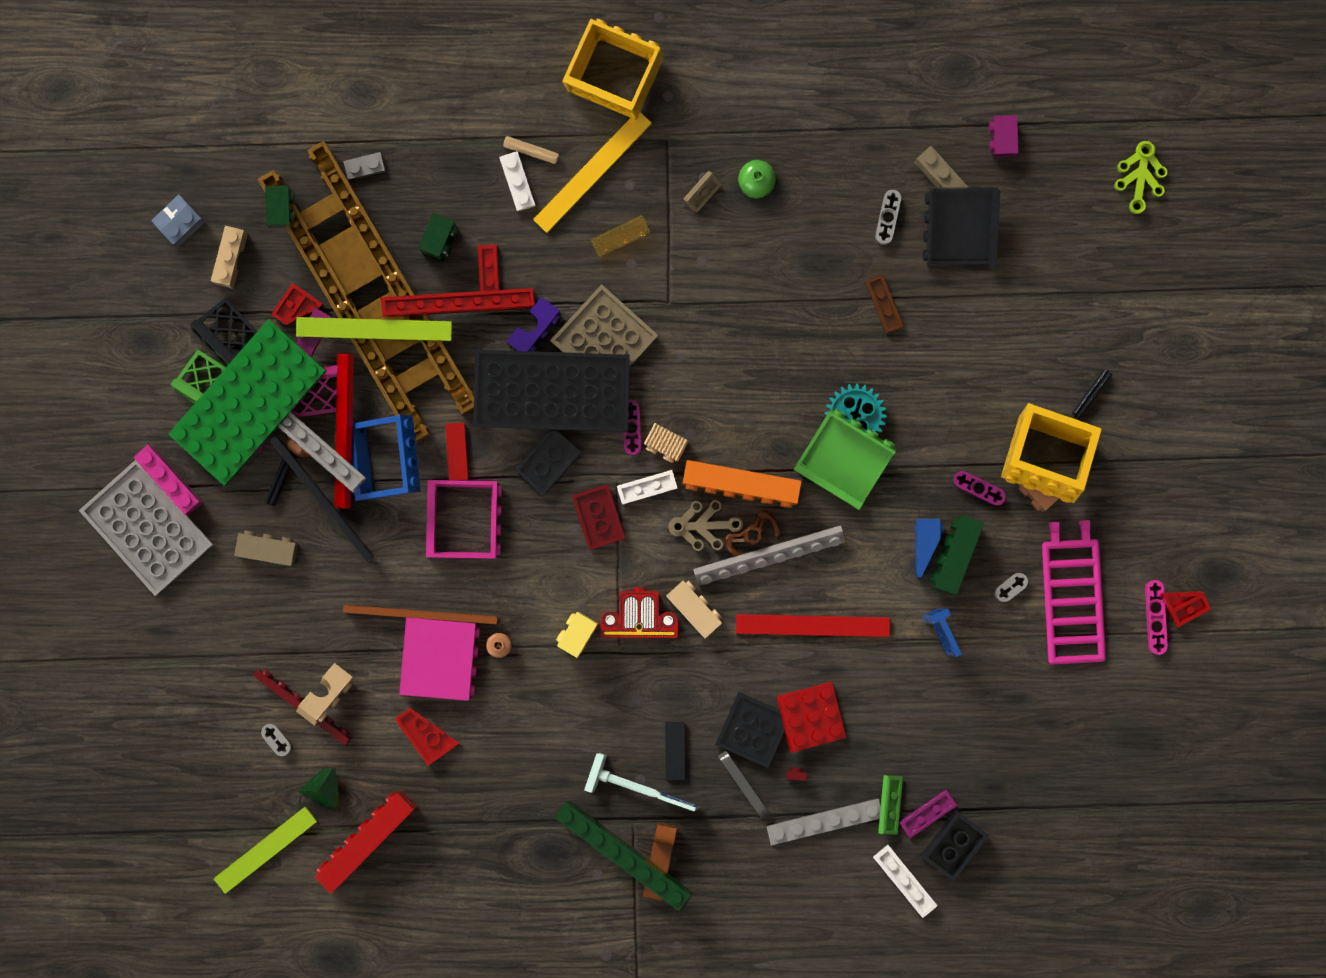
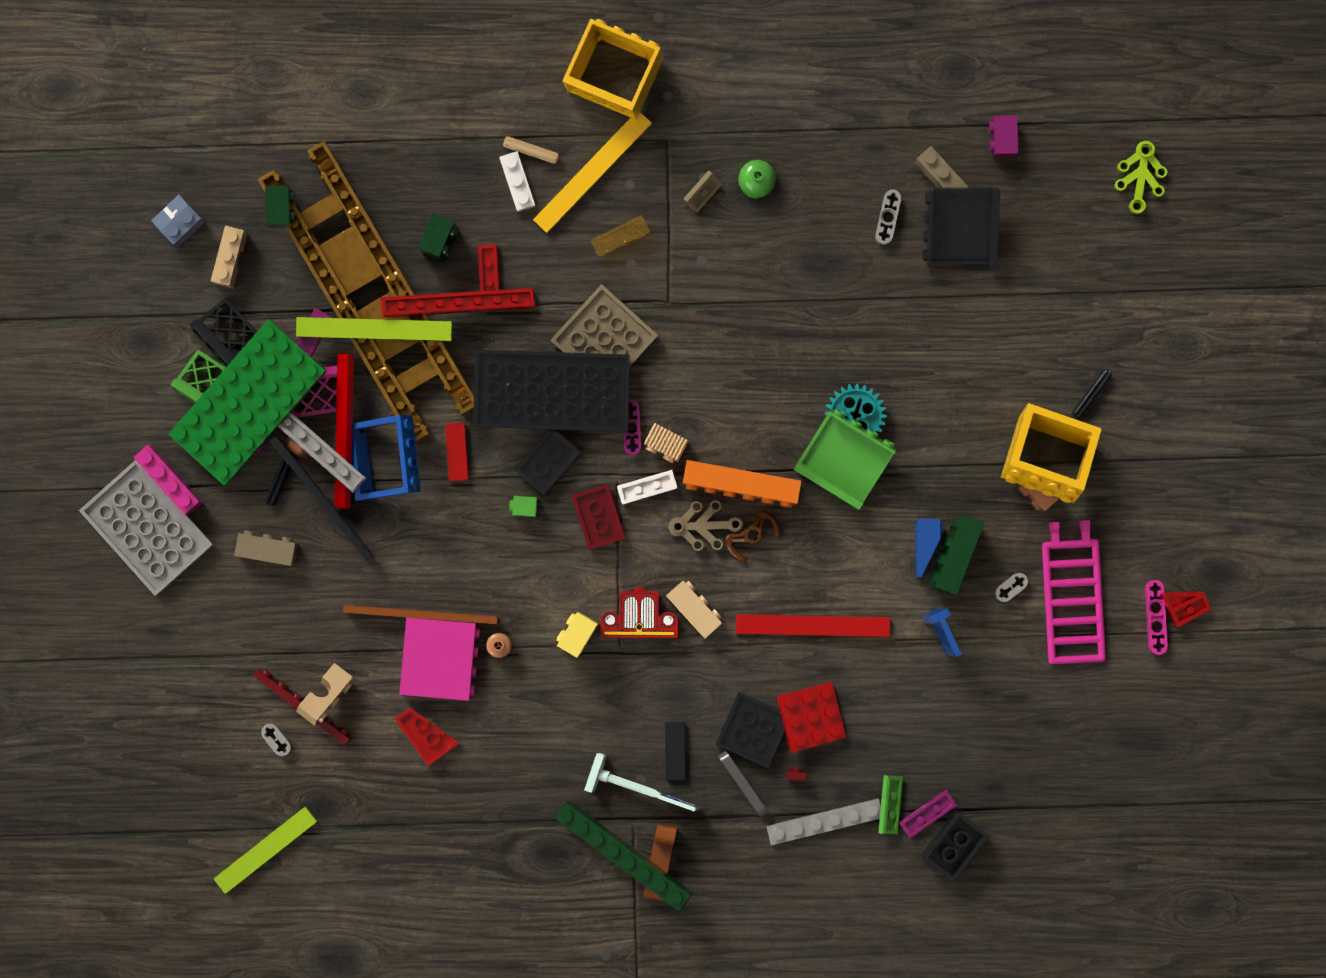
(295, 304): red wing -> none
(323, 788): dark green slope -> none
(363, 843): red brick -> none
(364, 166): light grey plate -> none
(432, 517): dark pink window -> none
(523, 506): none -> bright green brick
(546, 315): dark purple arch -> none
(769, 555): light grey plate -> none
(884, 304): reddish brown tile -> none
(905, 881): white plate -> none
(989, 499): magenta beam -> none

